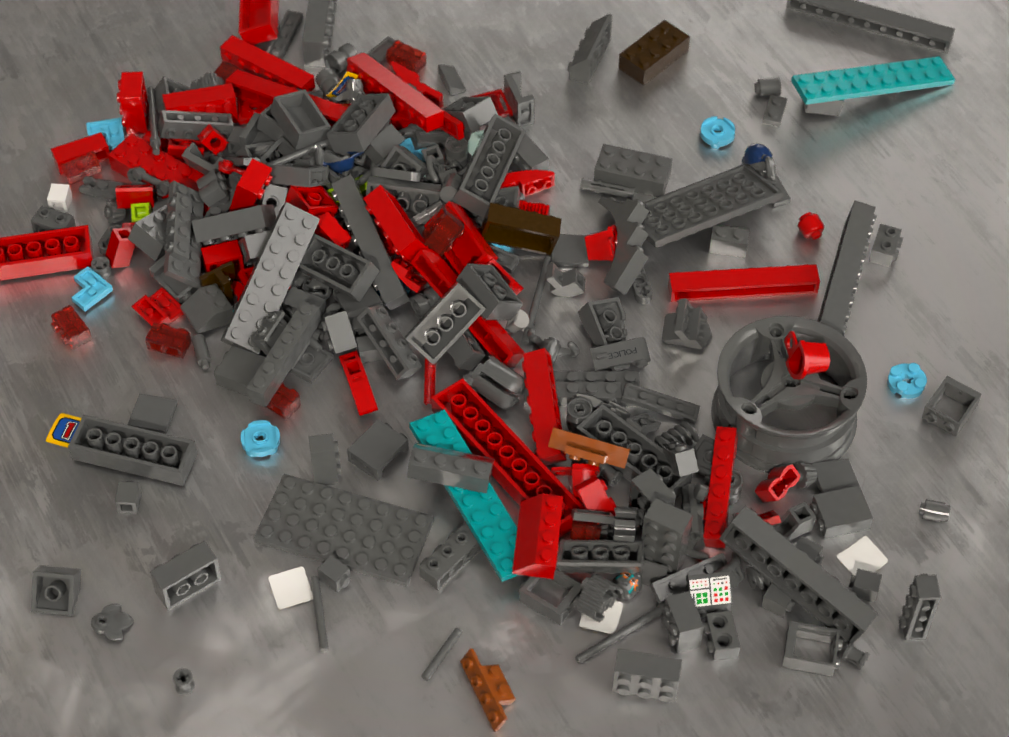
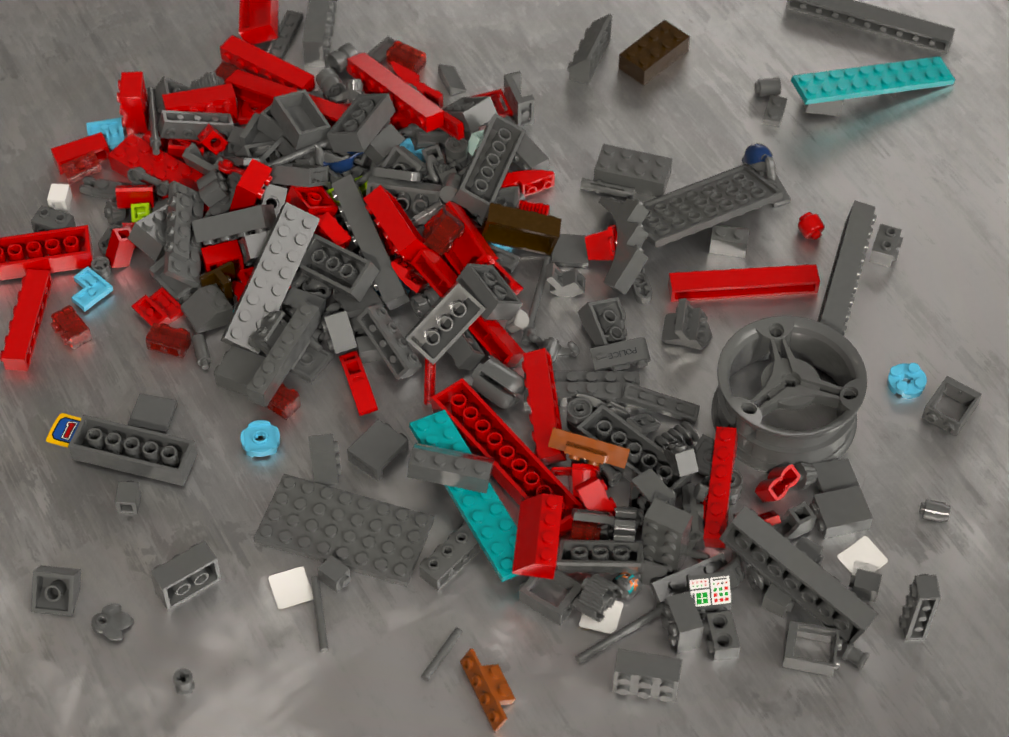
(26, 320): none -> red brick
(341, 87): sticker -> none
(716, 139): medium azure plate -> none
(805, 357): red container -> none

